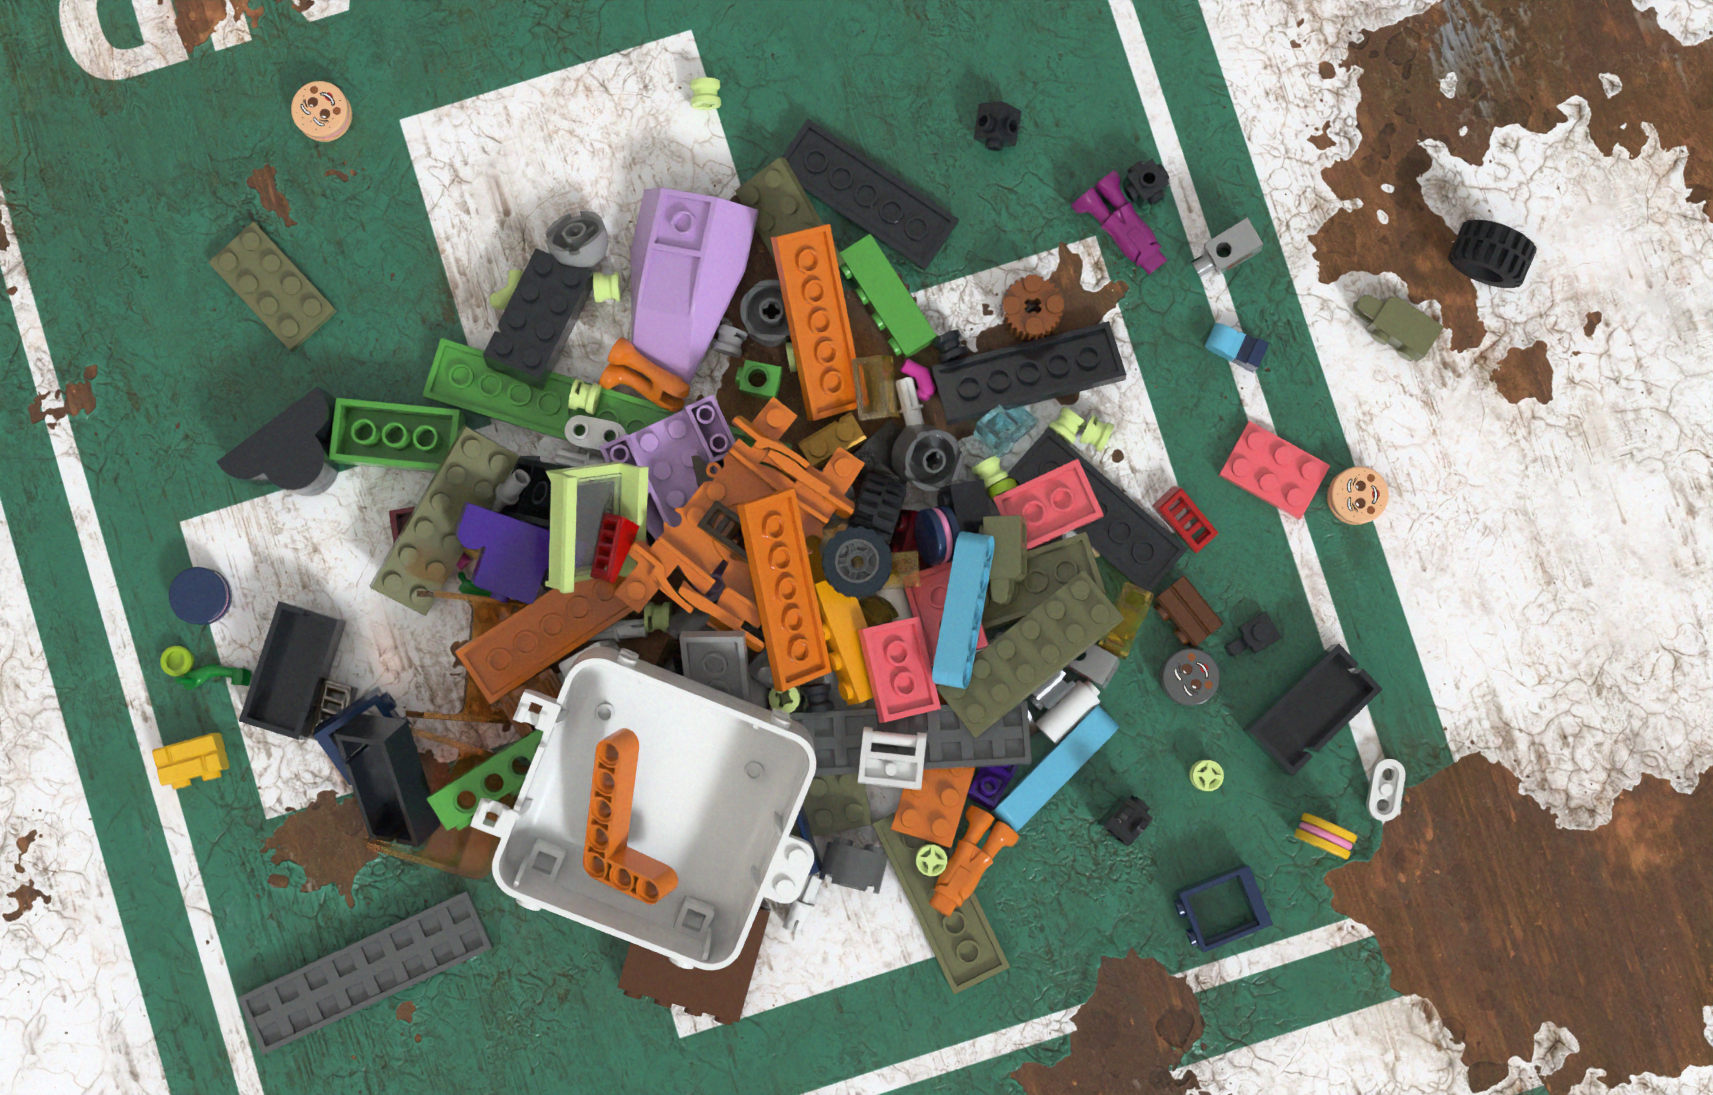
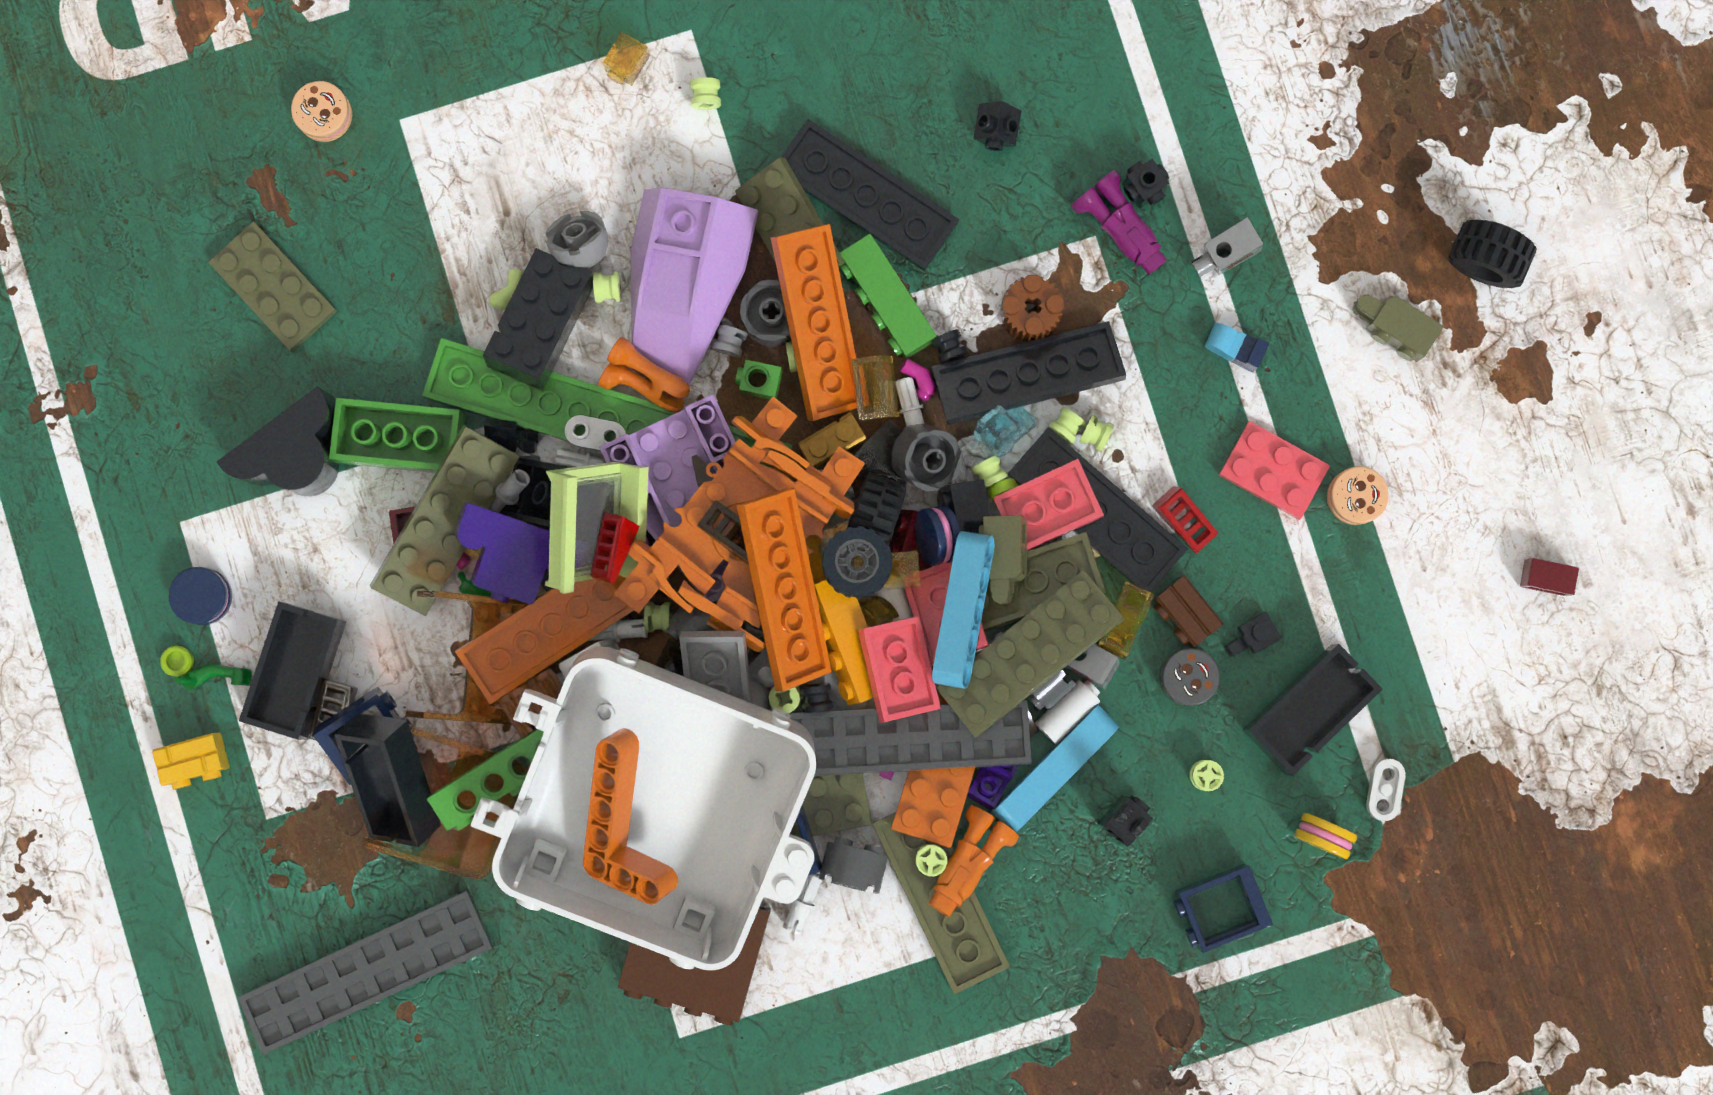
(508, 435): none -> black plate
(584, 396): yellowish green wheel -> none
(626, 59): none -> clear yellow brick
(889, 768): white plate -> none
(1549, 577): none -> dark red piece

